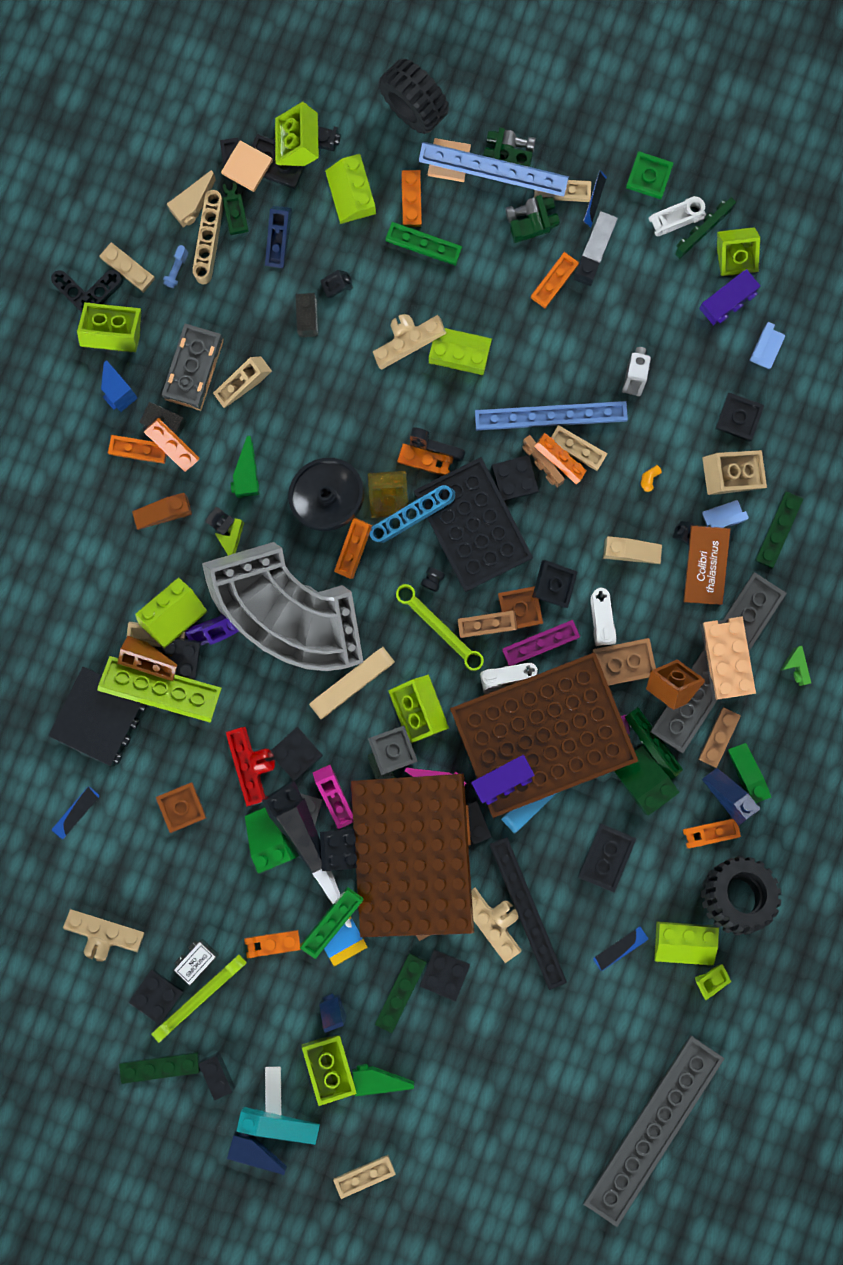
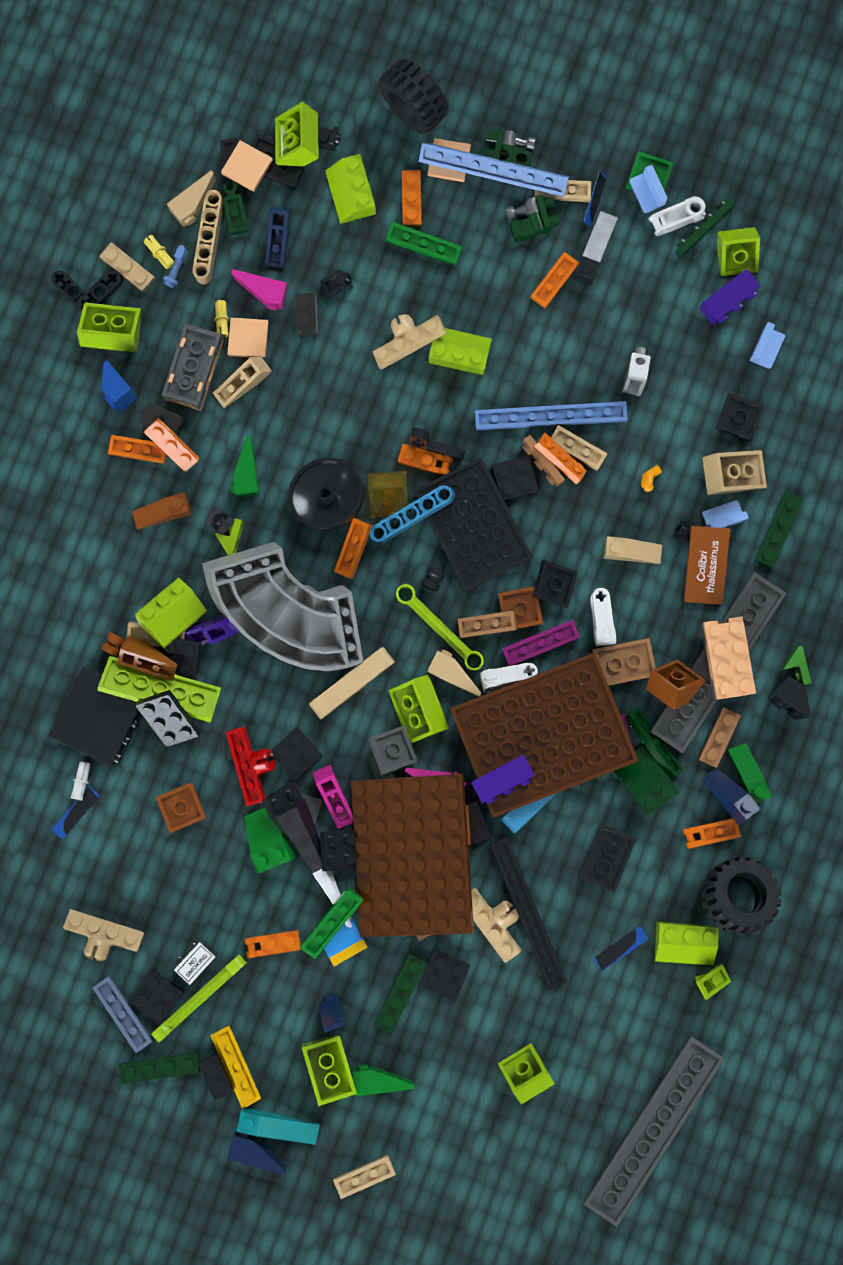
(81, 780): none -> white axle
(114, 639): none -> dark orange wheel
(122, 1014): none -> sand blue plate
(159, 252): none -> light yellow axle
(167, 718): none -> plate
(221, 318): none -> light yellow axle
(235, 1066): none -> yellow plate
(248, 337): none -> light nougat tile
(266, 290): none -> dark pink slope
(273, 1090): white sticker -> none
(449, 670): none -> tan slope
(526, 1073): none -> lime slope
(648, 190): none -> light blue panel
(791, 697): none -> black slope

